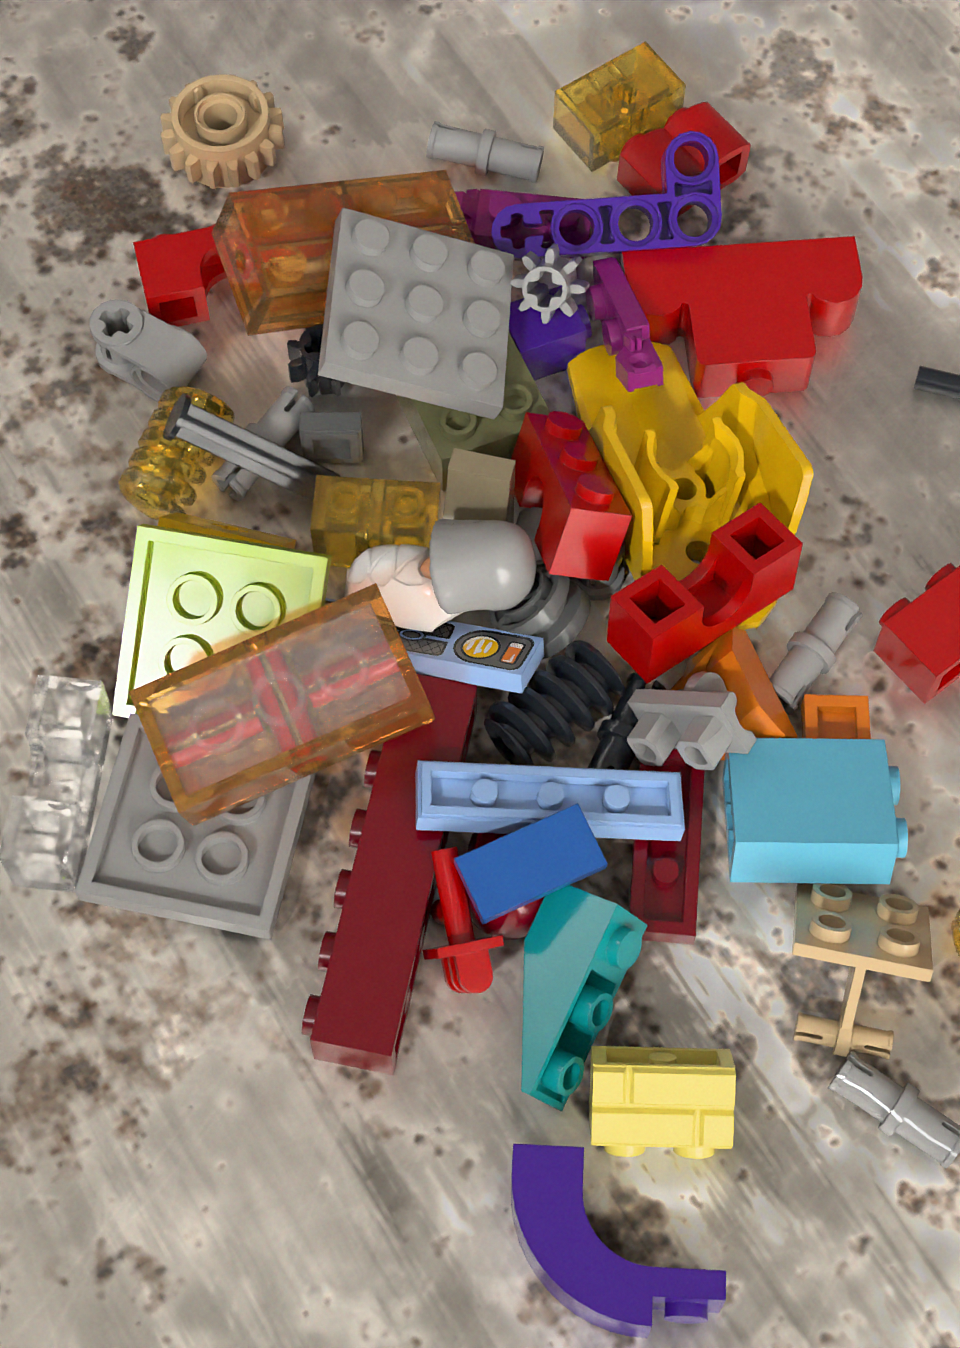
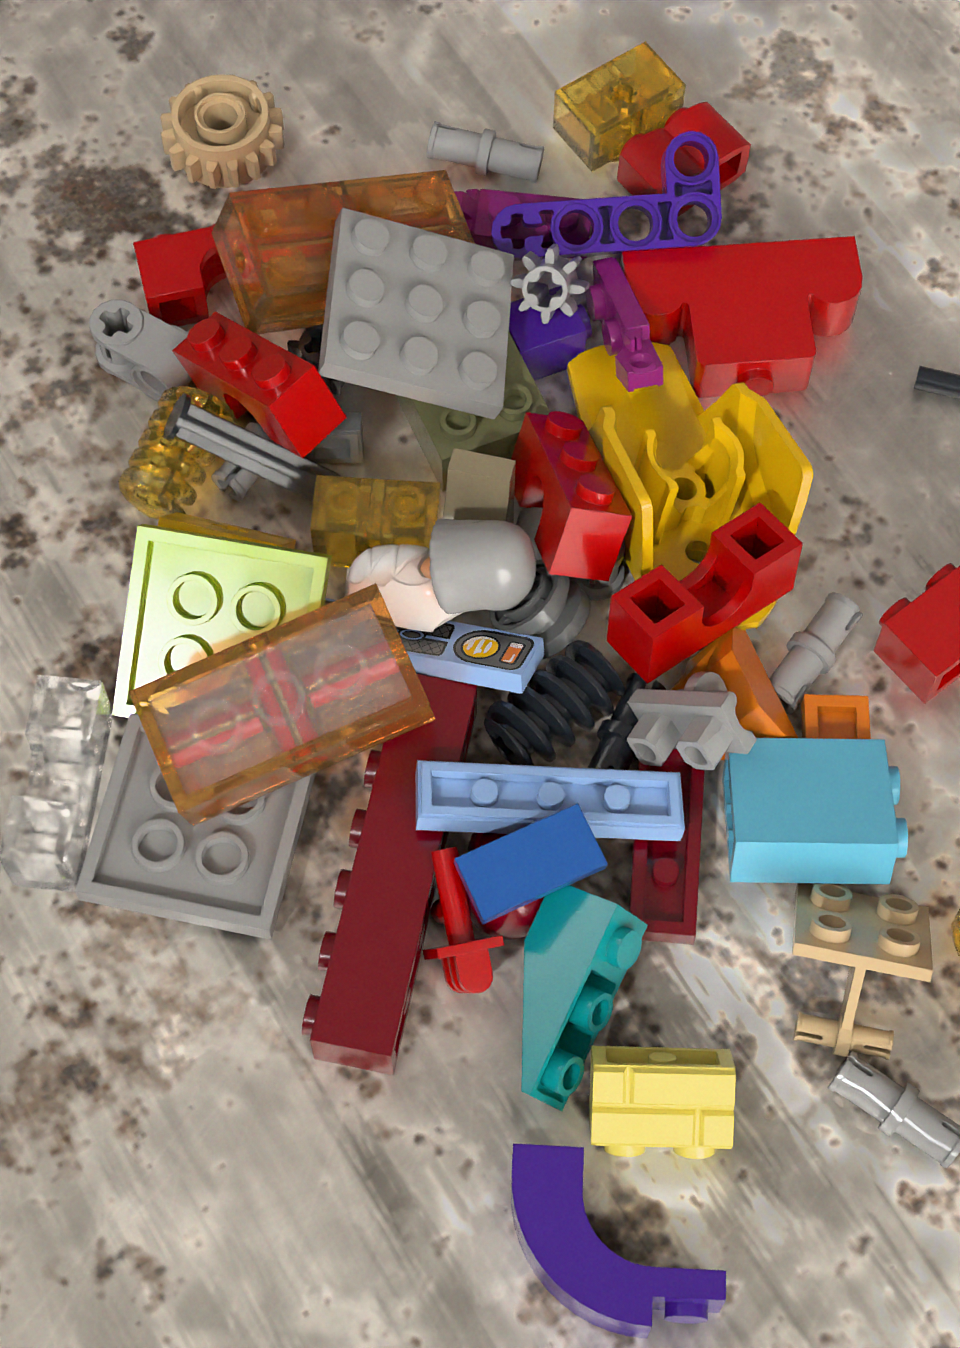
(262, 378): none -> red arch

